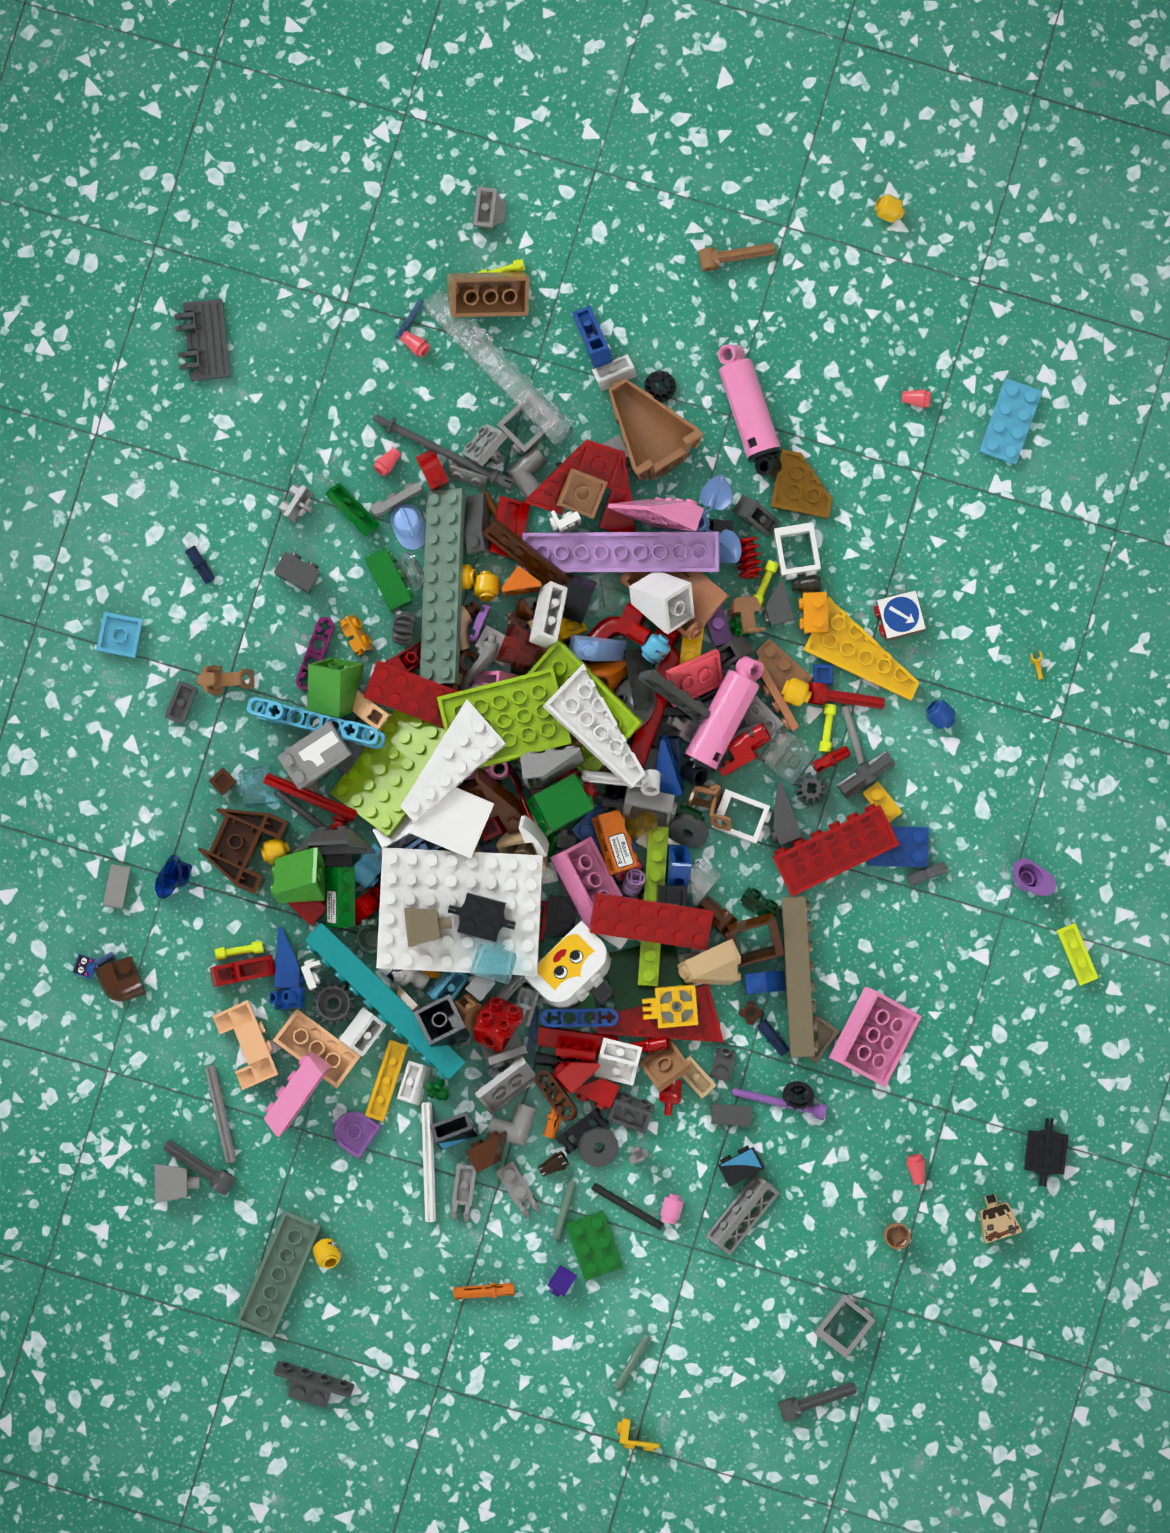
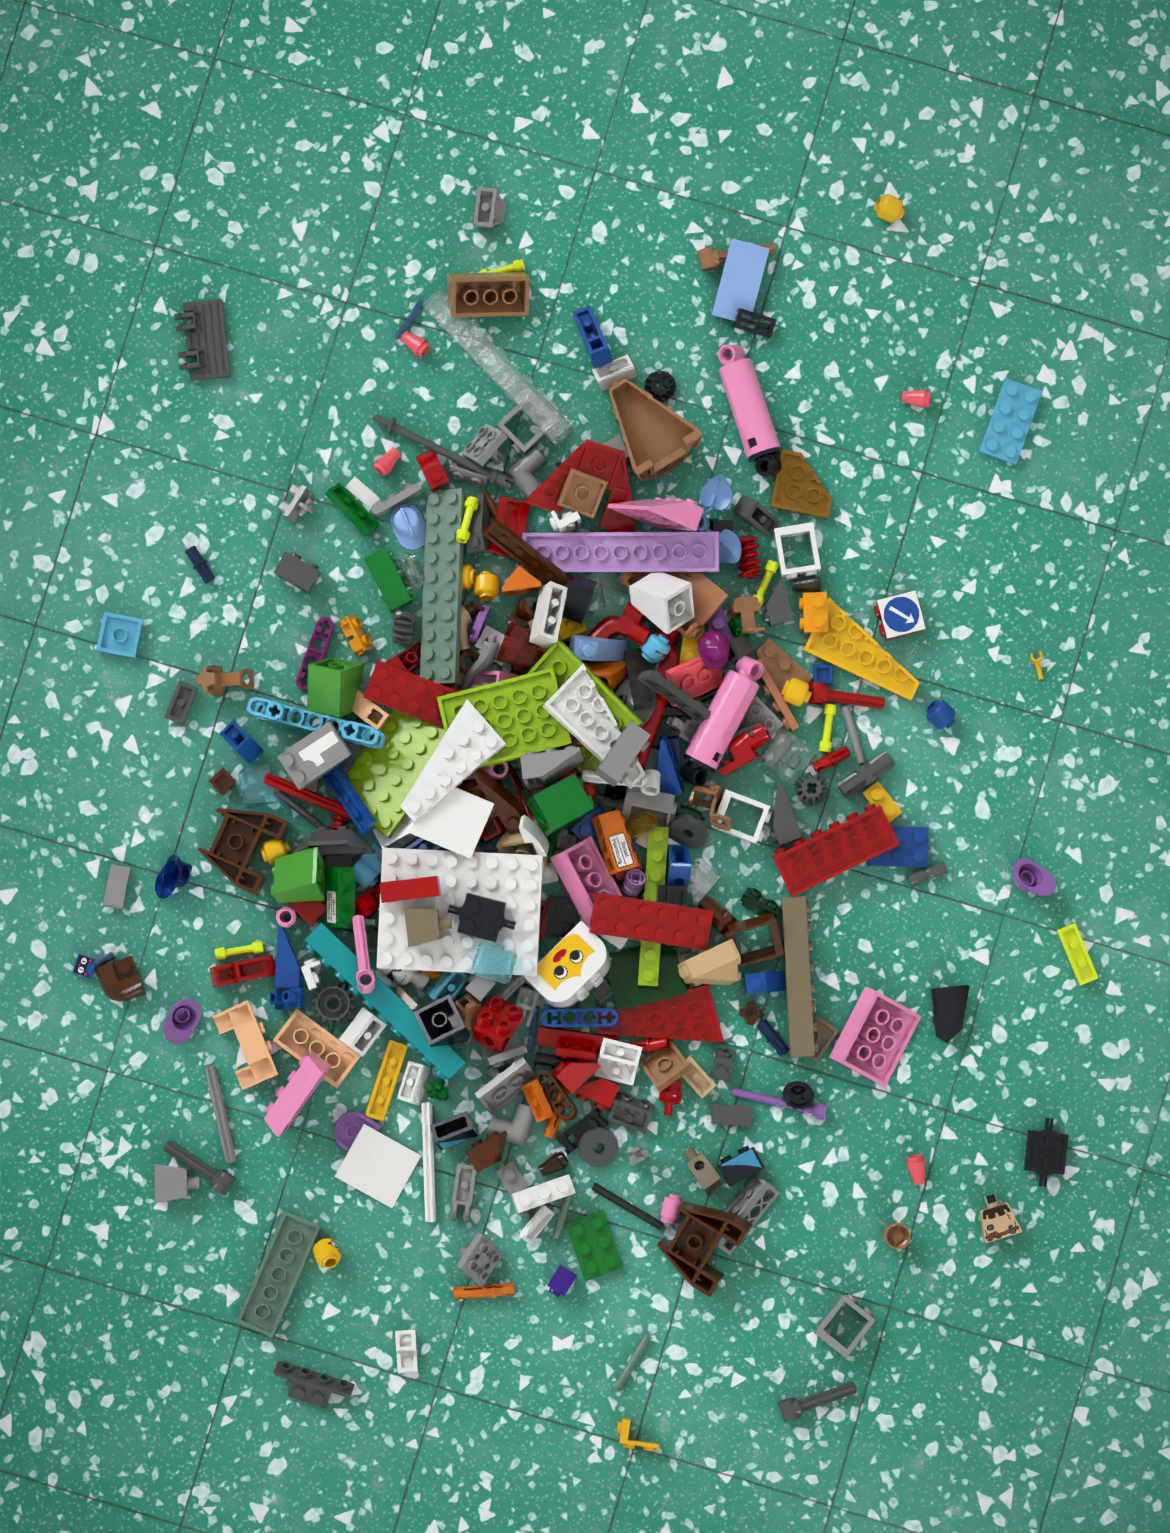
(182, 1021): none -> medium lavender piece
(241, 741): none -> blue slope
(280, 917): none -> bright pink brick
(350, 800): none -> blue plate
(362, 492): none -> white sticker
(364, 970): none -> bright pink axle
(377, 1166): none -> white sticker
(406, 1351): none -> white slope
(410, 889): none -> red slope
(463, 534): none -> neon yellow bar
(479, 1259): none -> light grey plate
(536, 1224): none -> white tile
(537, 1100): none -> orange plate
(543, 1194): none -> white brick
(623, 754): none -> light grey brick
(673, 1006): yellow piece -> none
(698, 1240): none -> reddish brown wedge
(707, 1177): none -> dark tan torso
(714, 649): none -> magenta piece
(738, 318): none -> black tile
(740, 279): none -> light blue tile
(949, 1010): none -> black panel

